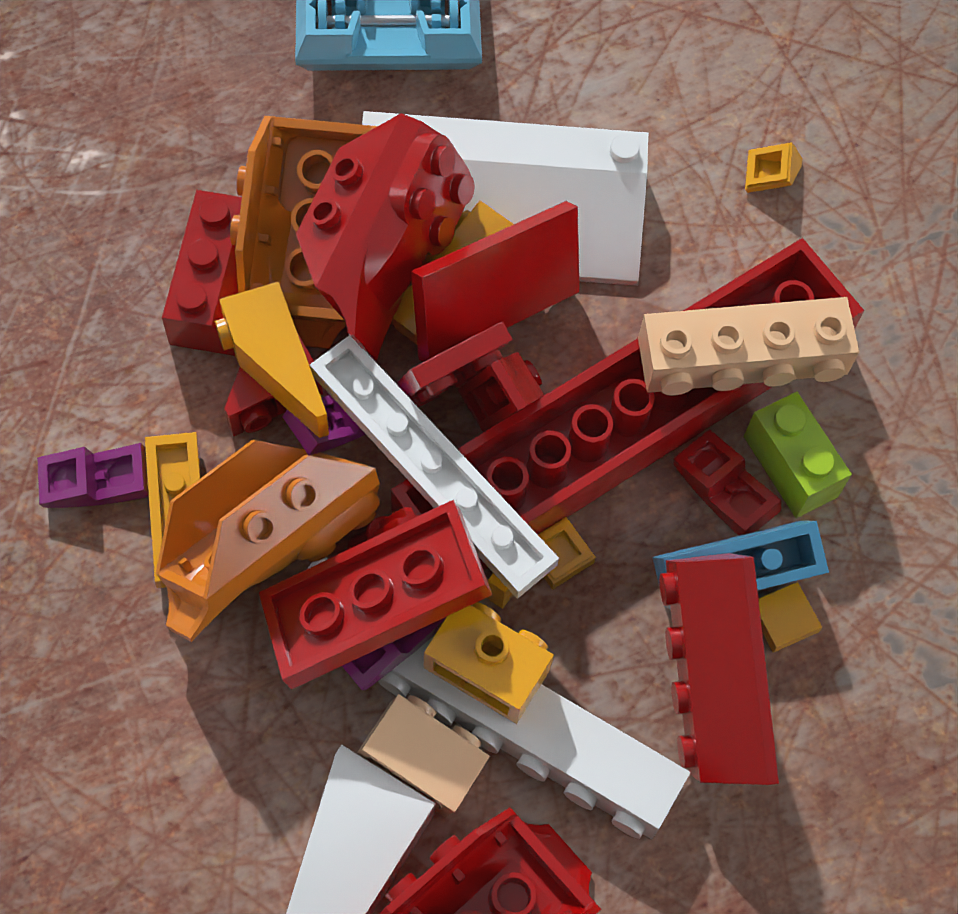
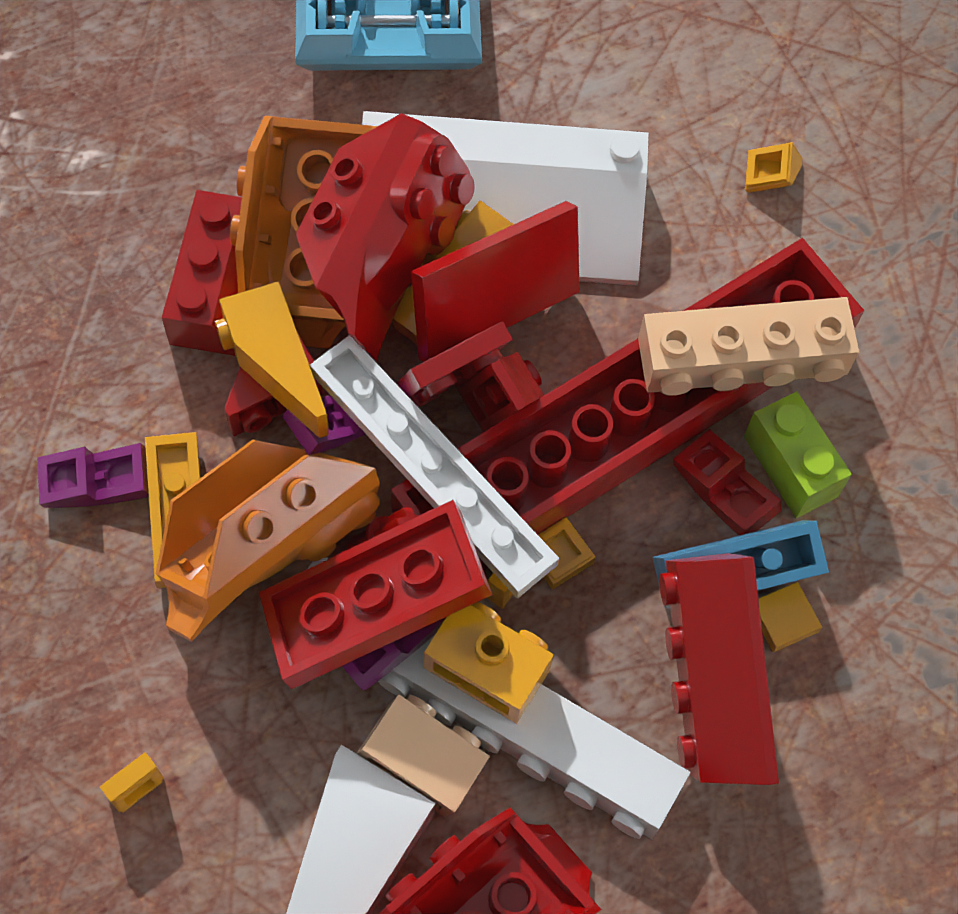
(132, 783): none -> light orange tile

